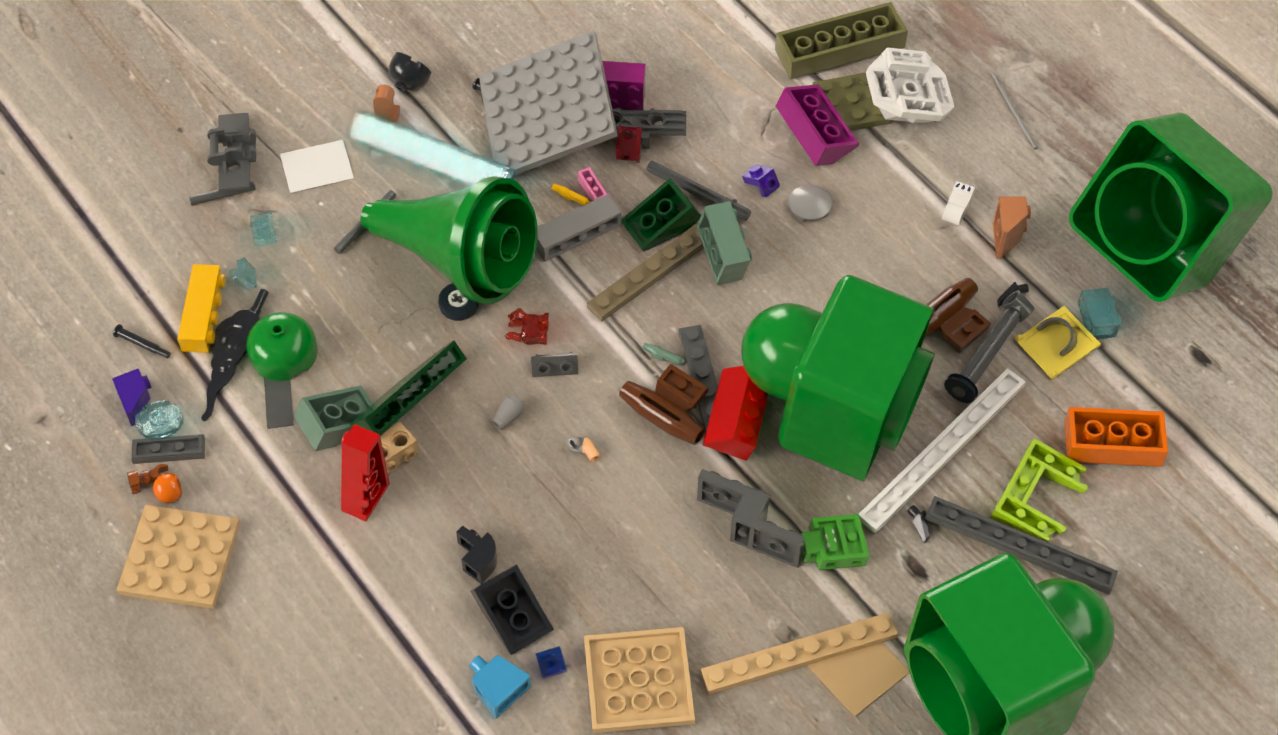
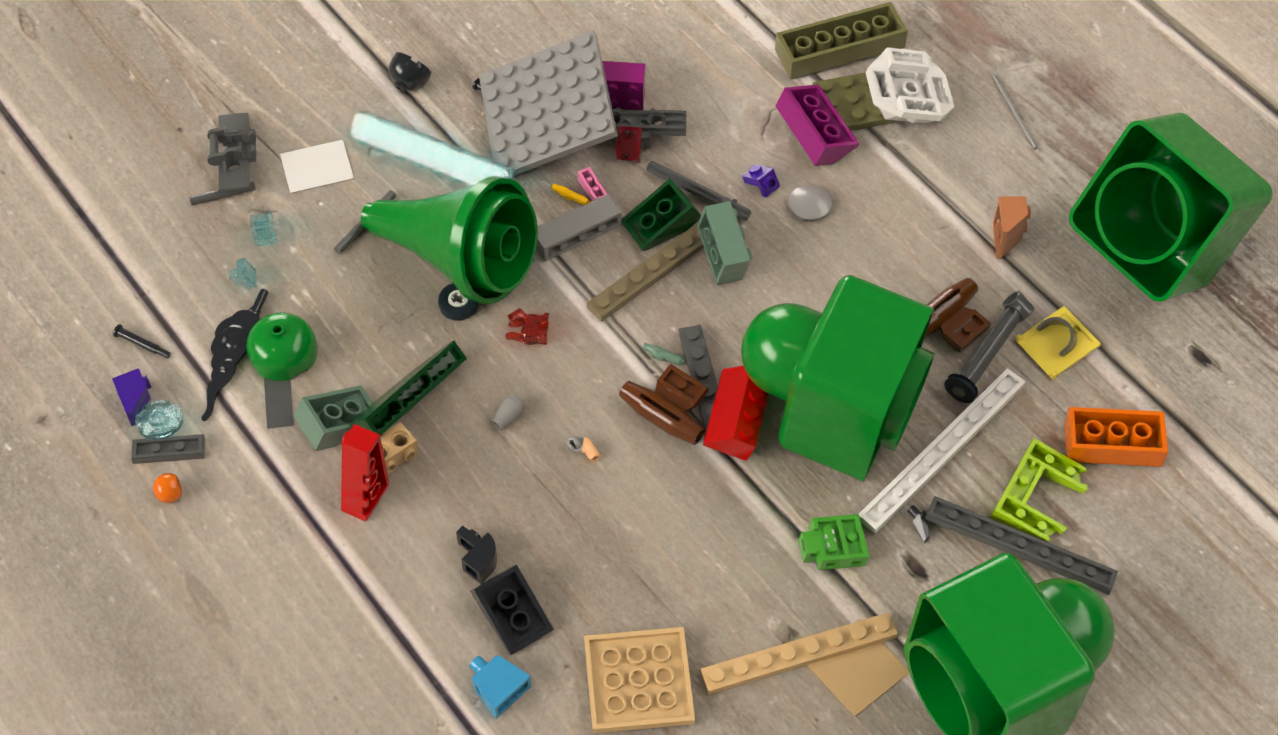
(135, 479): dark orange piece -> none
(178, 556): tan plate -> none
(201, 308): yellow brick -> none
(384, 103): nougat leg -> none
(551, 662): clear blue tile -> none
(554, 365): dark grey hinge -> none
(749, 517): dark grey bracket -> none
(958, 203): white leg -> none
(1023, 288): black bar -> none
(1099, 313): clear light blue brick -> none

